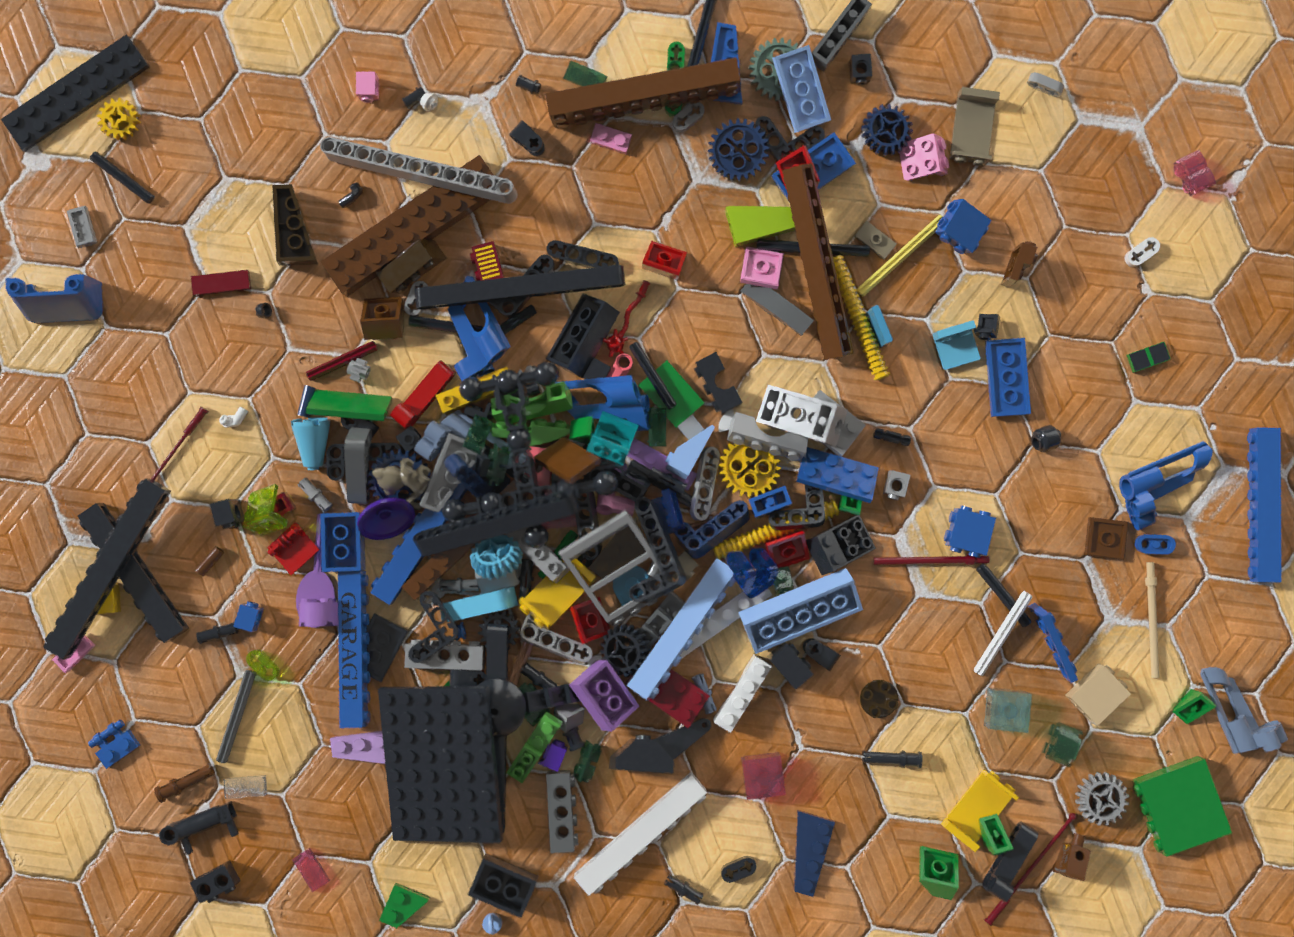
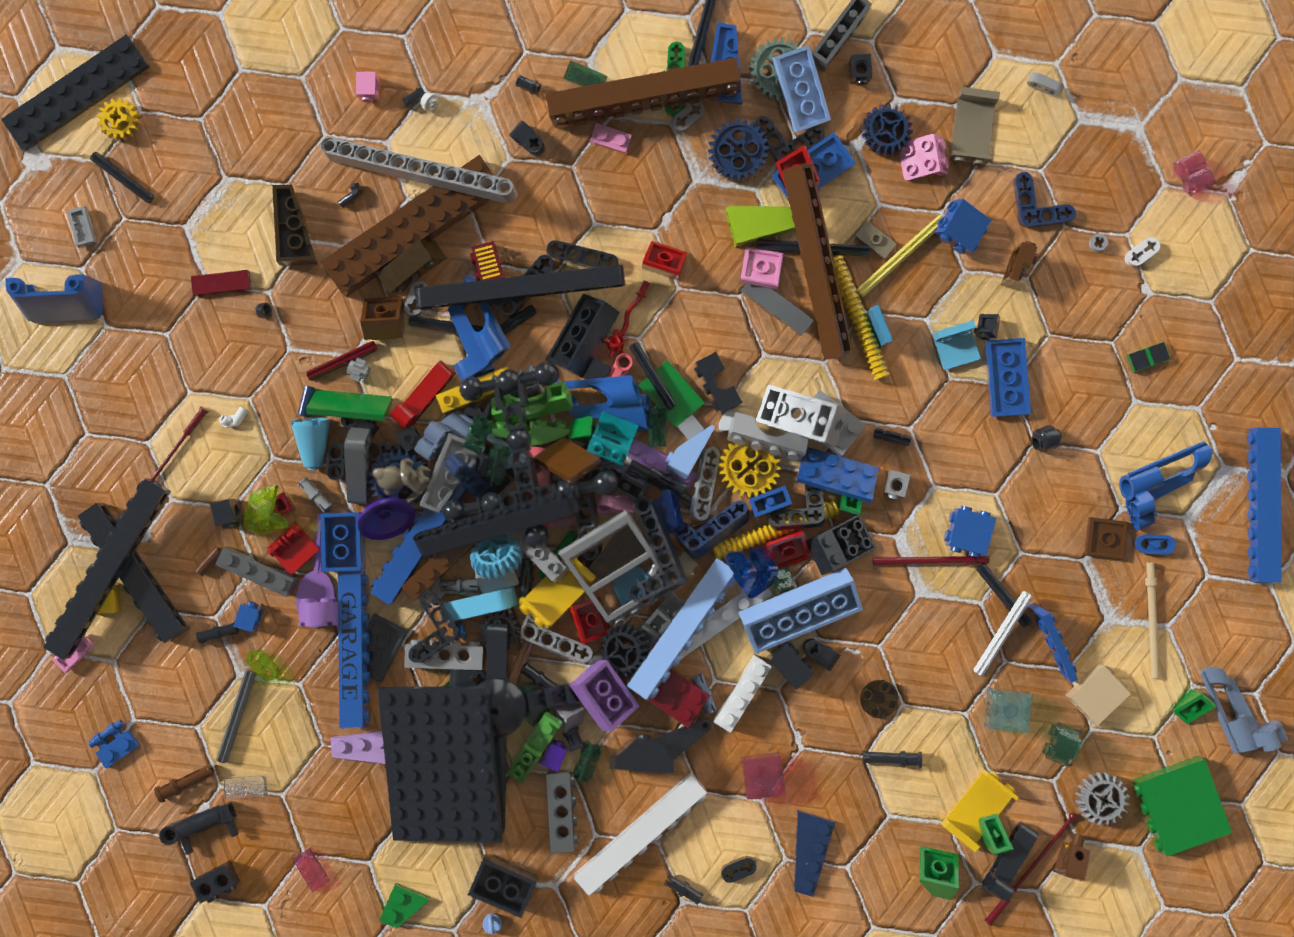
(252, 570): none -> dark grey arch
(1032, 209): none -> dark blue beam
(1100, 236): none -> light grey bush

